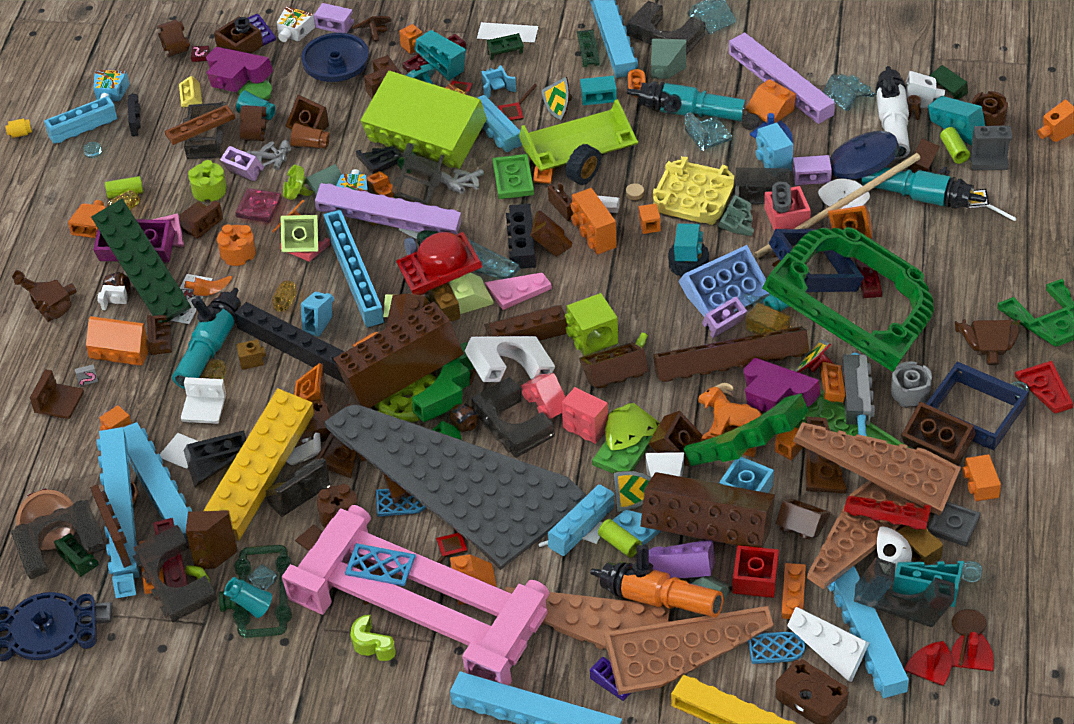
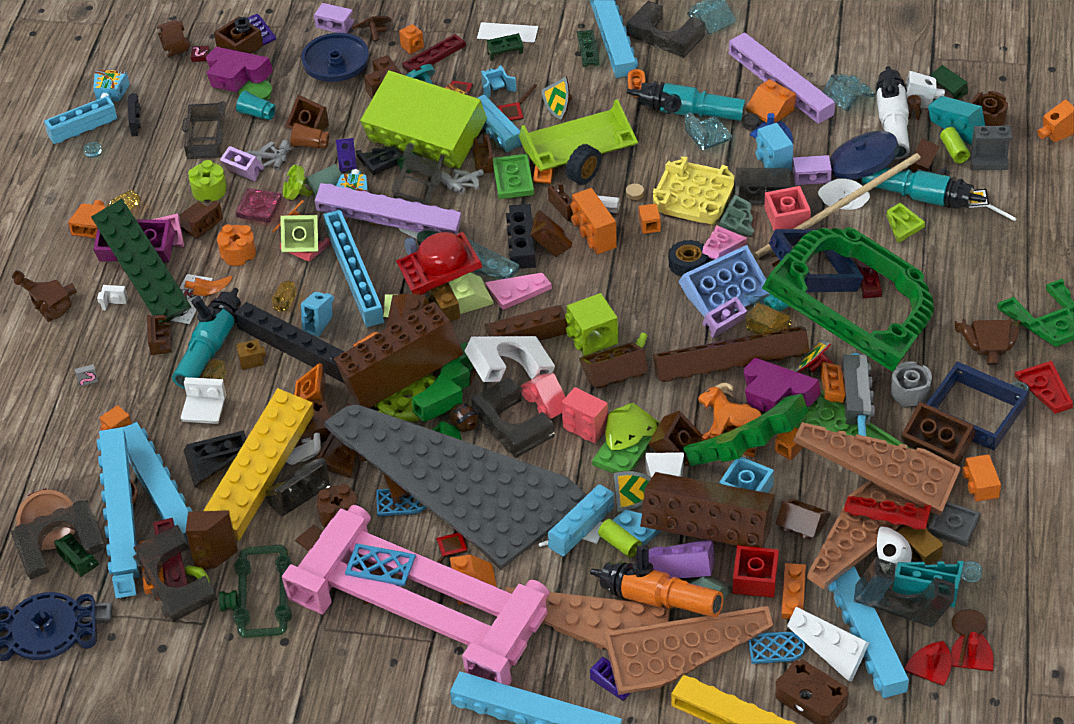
(18, 128): yellow brick -> none
(54, 398): reddish brown bracket -> none
(112, 524): reddish brown wing -> none
(117, 279): reddish brown head -> none
(117, 341): orange slope -> none
(118, 187): lime pin -> none
(174, 450): white sticker -> none
(190, 92): light yellow slope -> none
(199, 124): dark orange tile -> none
(248, 596): teal plant -> none
(253, 123): reddish brown brick -> none
(262, 577): clear light blue plate -> none
(294, 24): white torso -> none
(346, 154): none -> dark purple hips
(371, 643): lime animal -> none
(380, 184): orange slope -> none
(442, 53): teal wedge -> none
(483, 155): none -> reddish brown hinge
(598, 90): teal brick -> none
(667, 57): sand green slope -> none
(687, 242): teal brick -> none
(722, 242): none -> bright pink wing
(781, 197): dark grey plate -> none
(822, 473): reddish brown wing -> none
(852, 217): orange slope -> none
(903, 222): none -> lime wing

